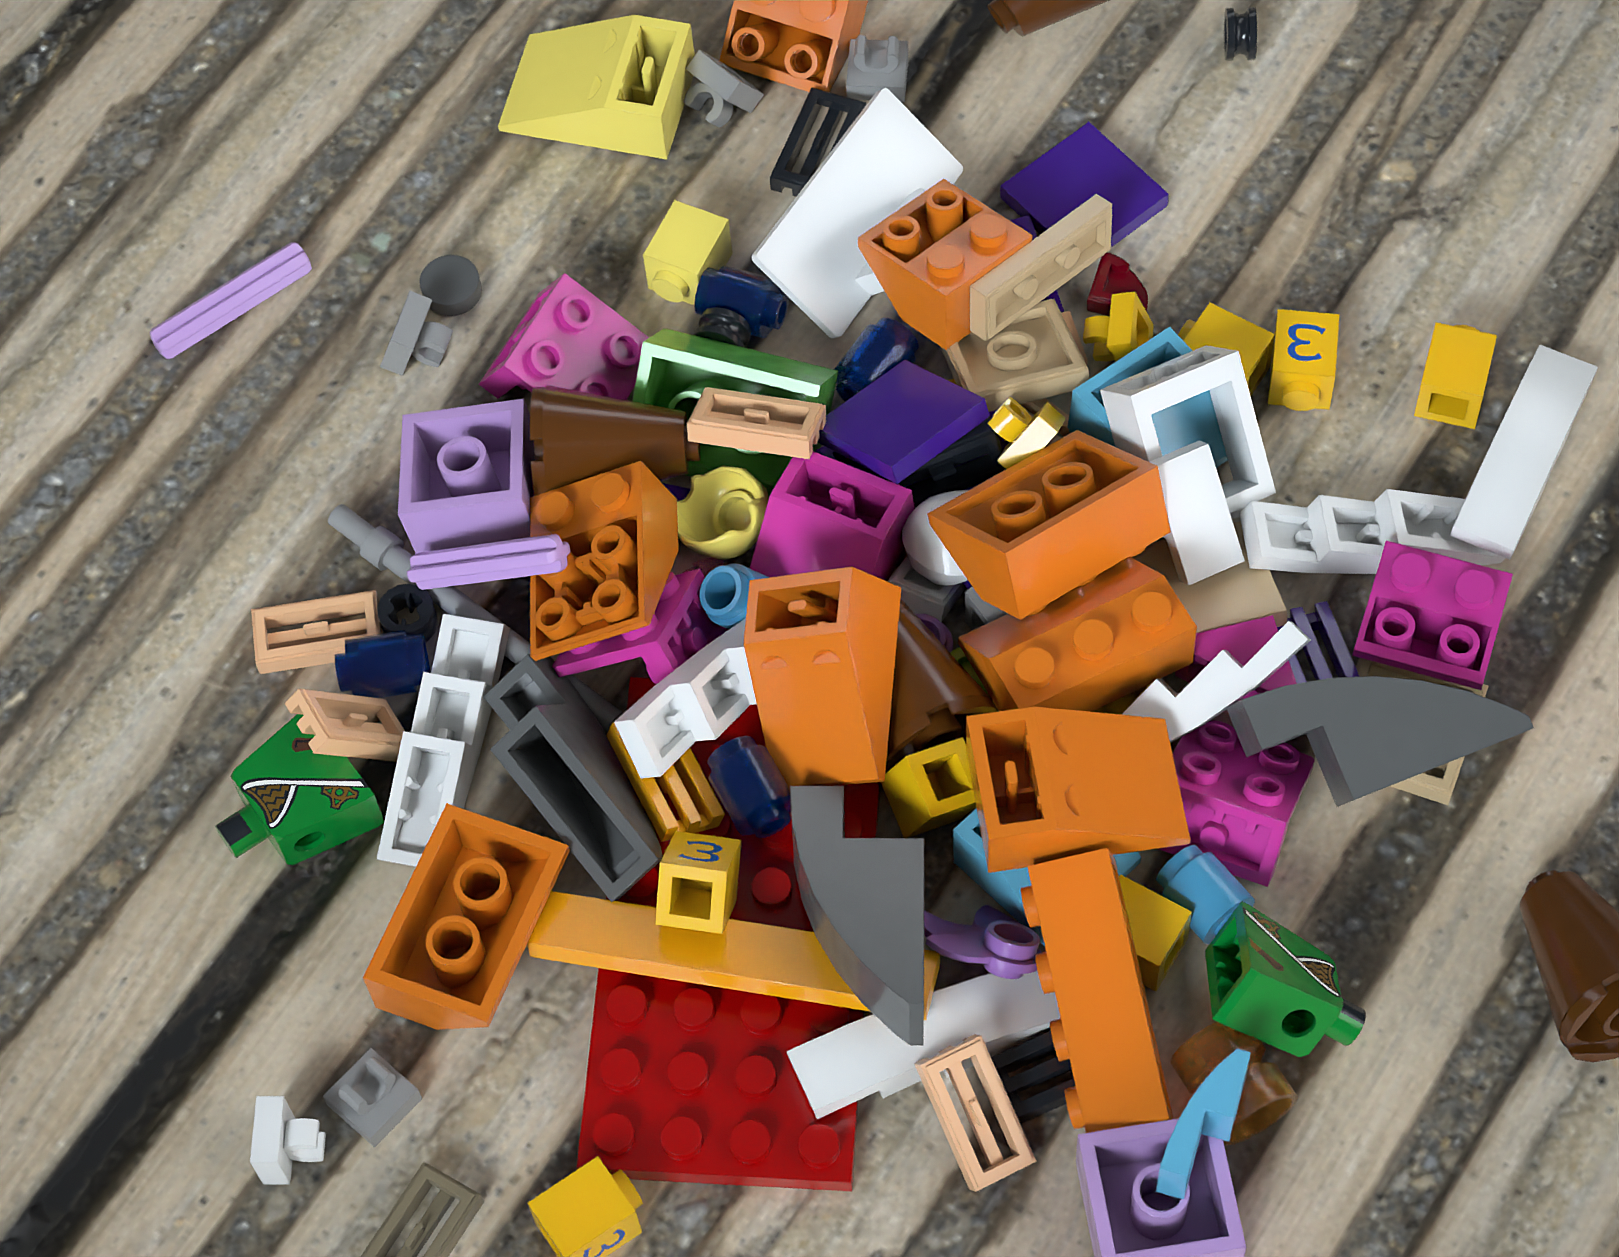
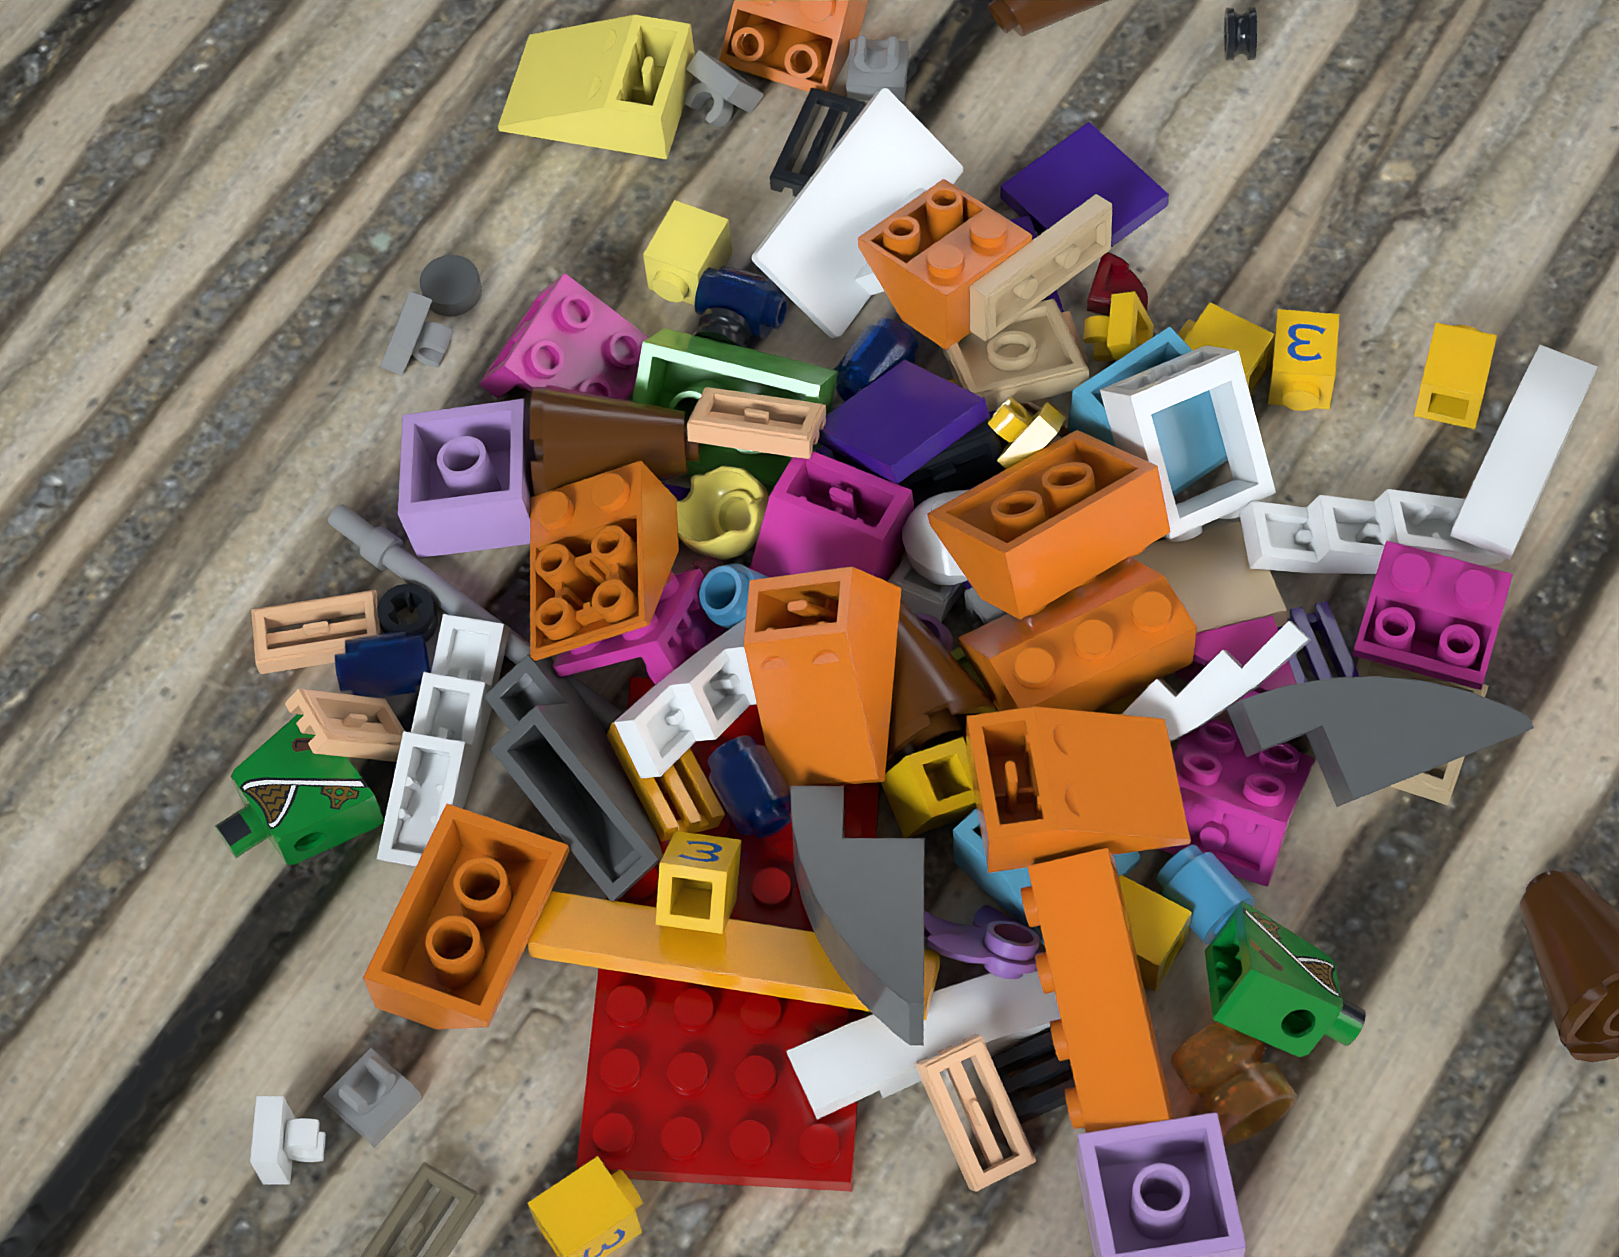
(230, 300): lavender axle -> none
(488, 562): lavender axle -> none
(1197, 513): white tile -> none
(1207, 1113): medium azure slope -> none

